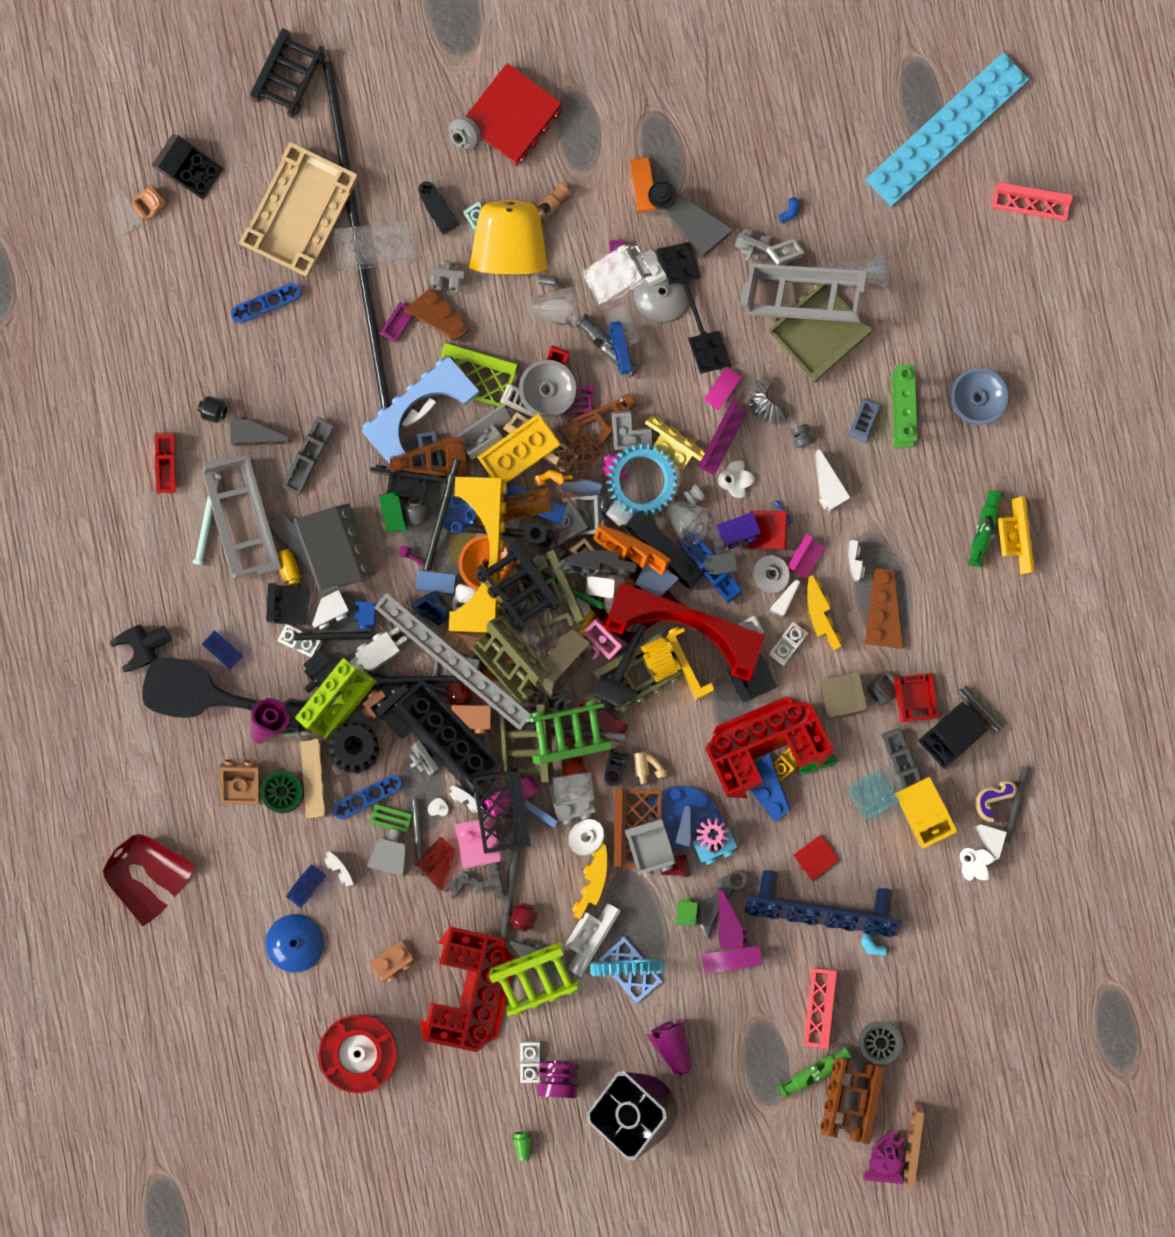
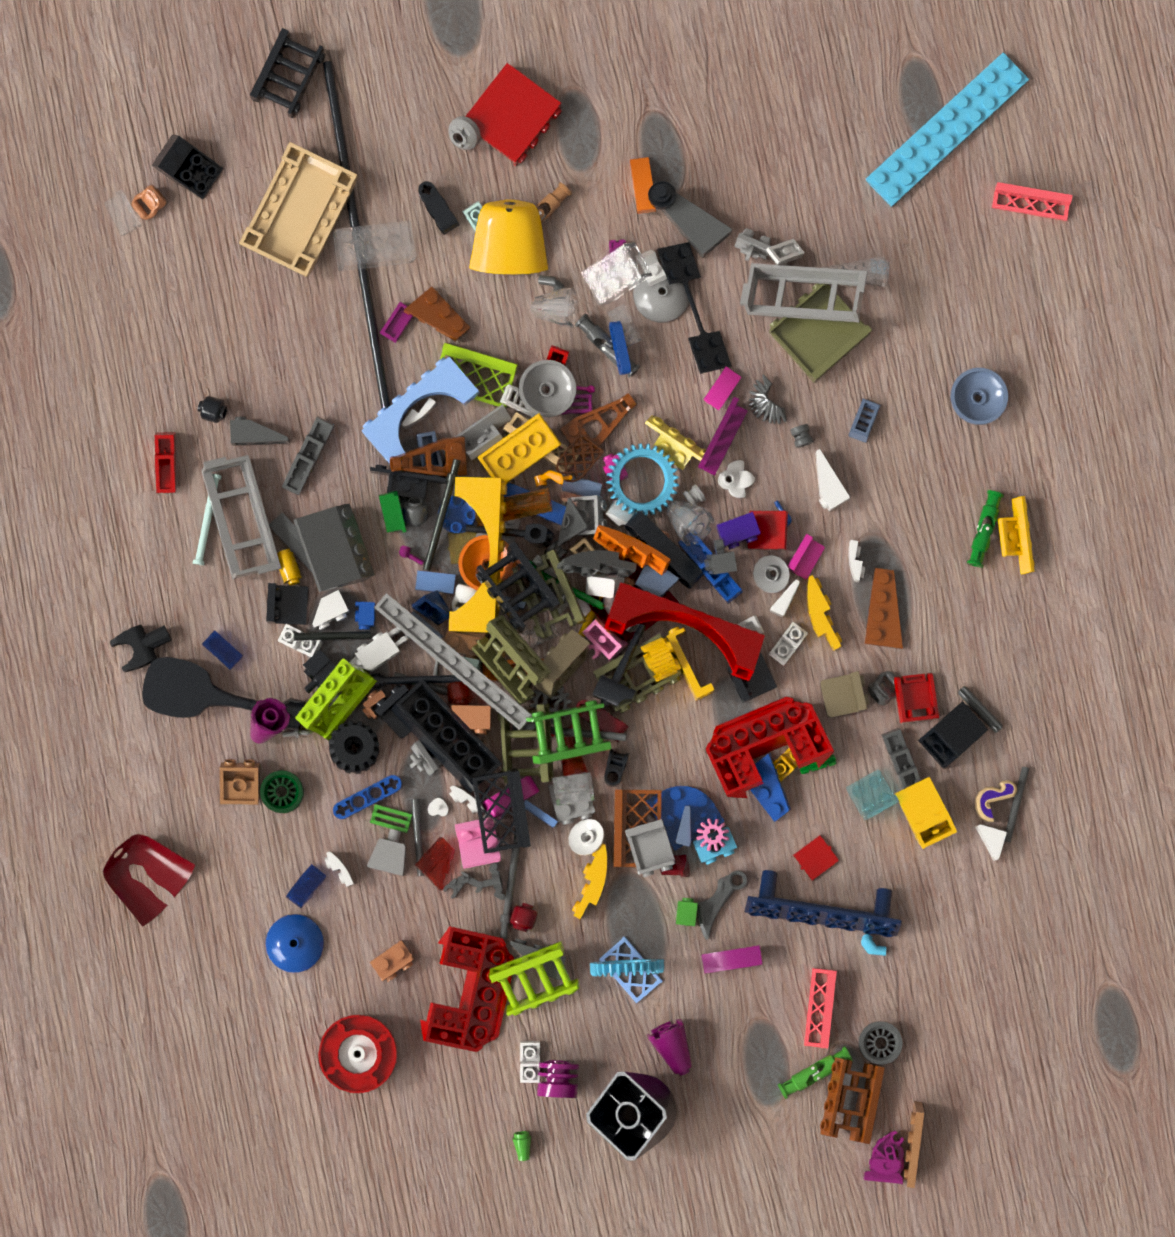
(264, 300): blue beam -> none
(313, 778): tan fence -> none
(448, 275): light grey hips -> none
(588, 937): white bracket -> none
(625, 435): light grey plate -> none
(641, 766): tan plant -> none
(730, 928): magenta slope -> none
(792, 211): blue arm -> none
(904, 406): bright green fence -> none
(978, 865): white plate -> none

